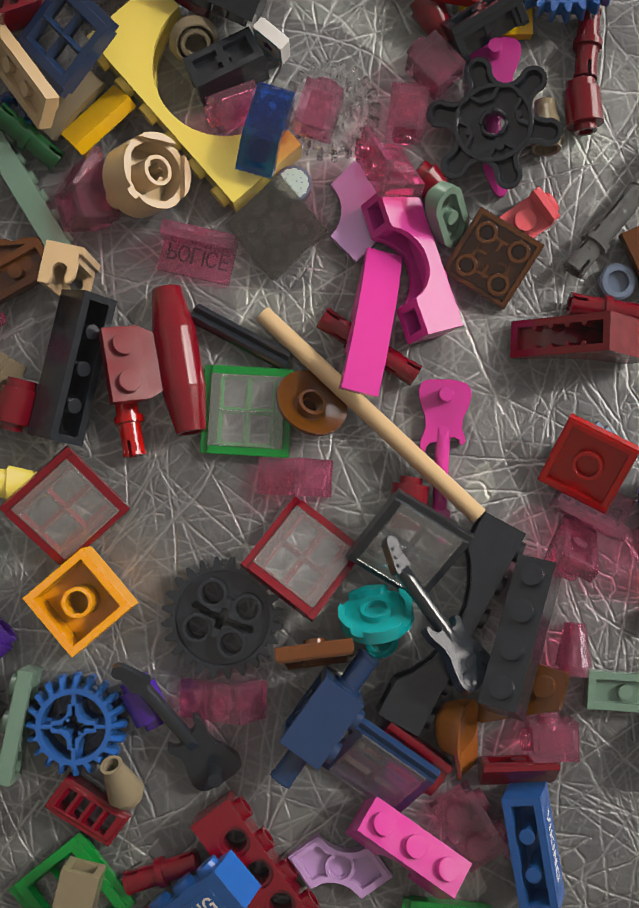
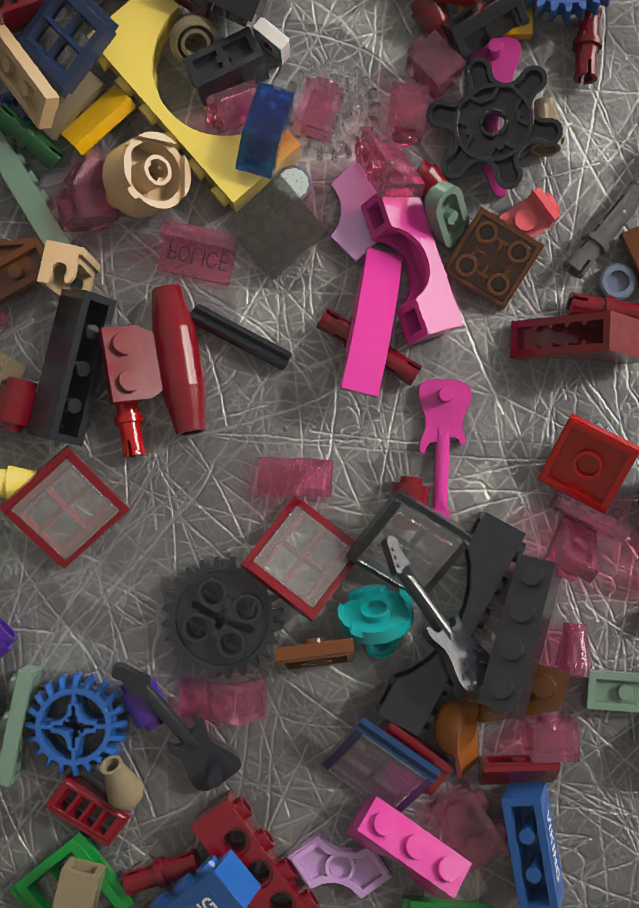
(80, 600): light orange brick -> none
(244, 412): clear piece -> none
(305, 390): reddish brown dish -> none
(322, 718): dark blue brick -> none
(371, 416): tan piece -> none
(583, 105): dark red brick -> none

